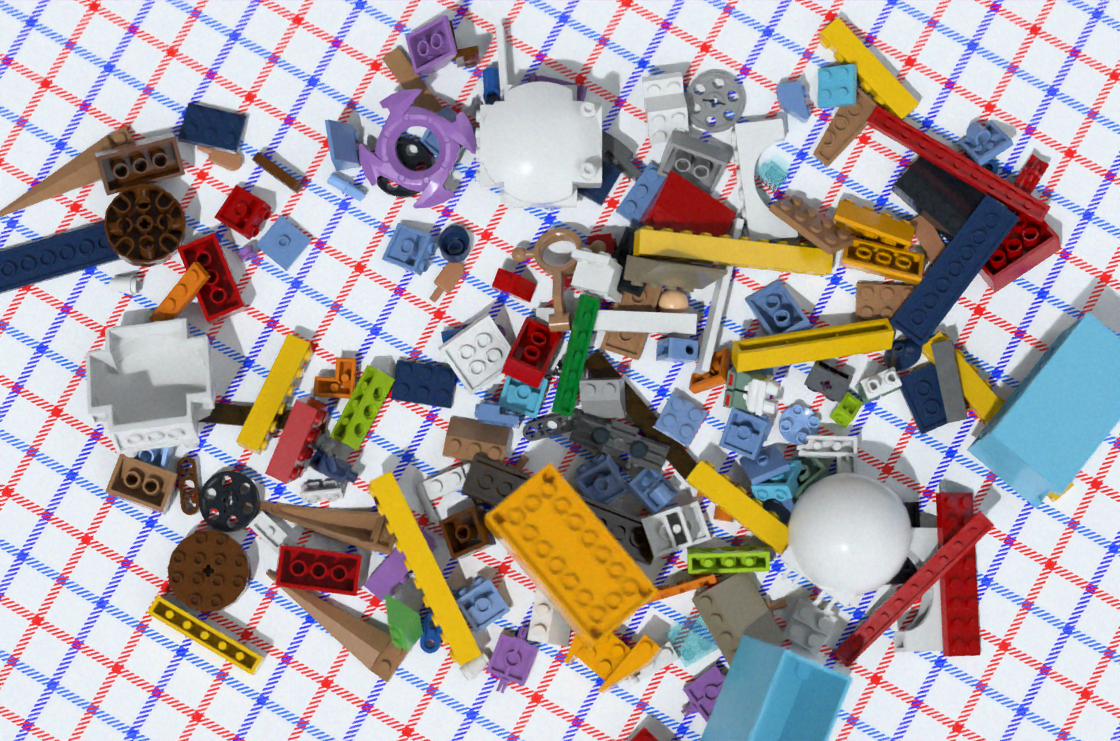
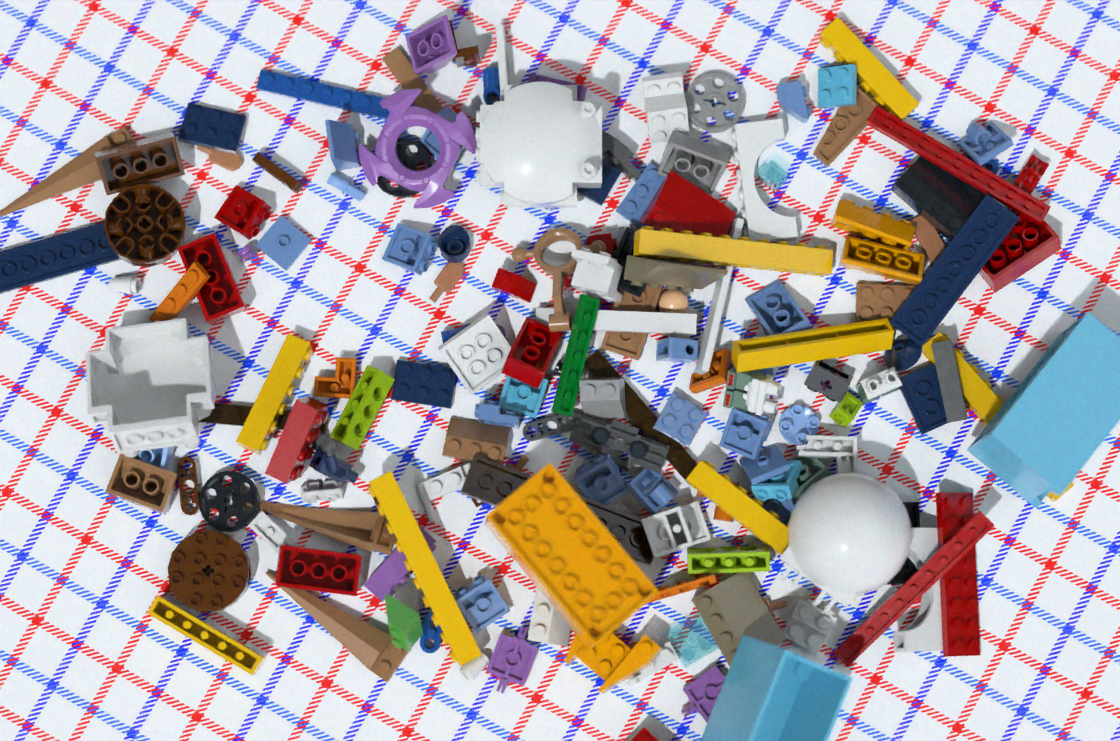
(322, 94): none -> blue plate
(466, 532): reddish brown brick -> none
(811, 224): medium nougat plate -> none

